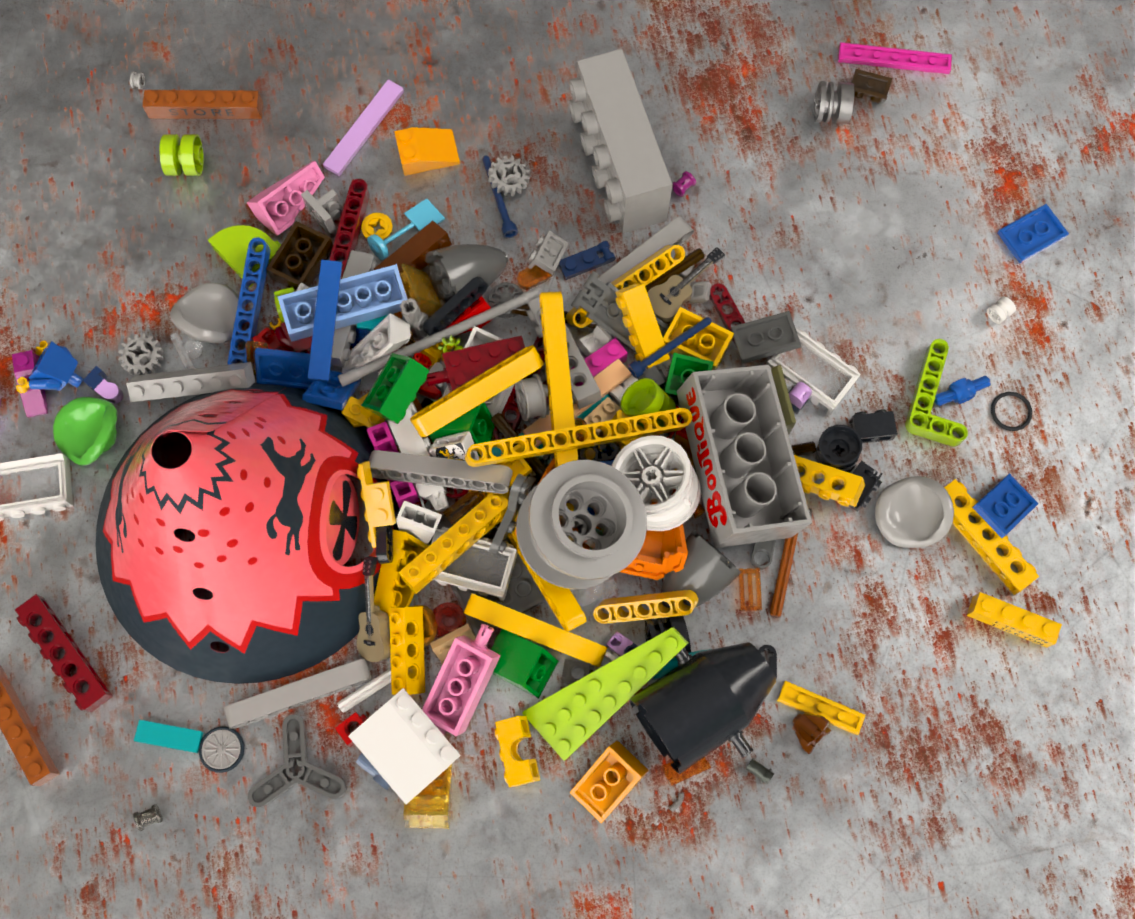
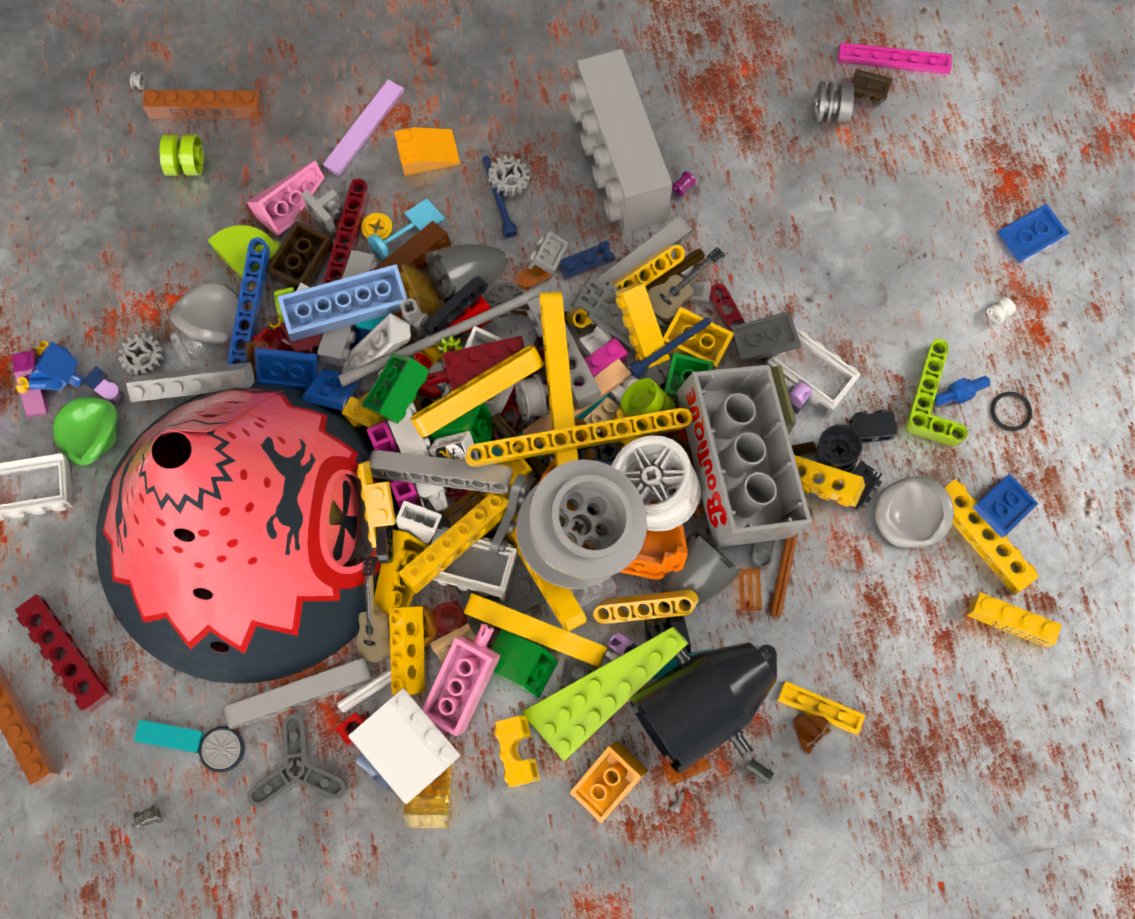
(325, 321): blue tile -> none

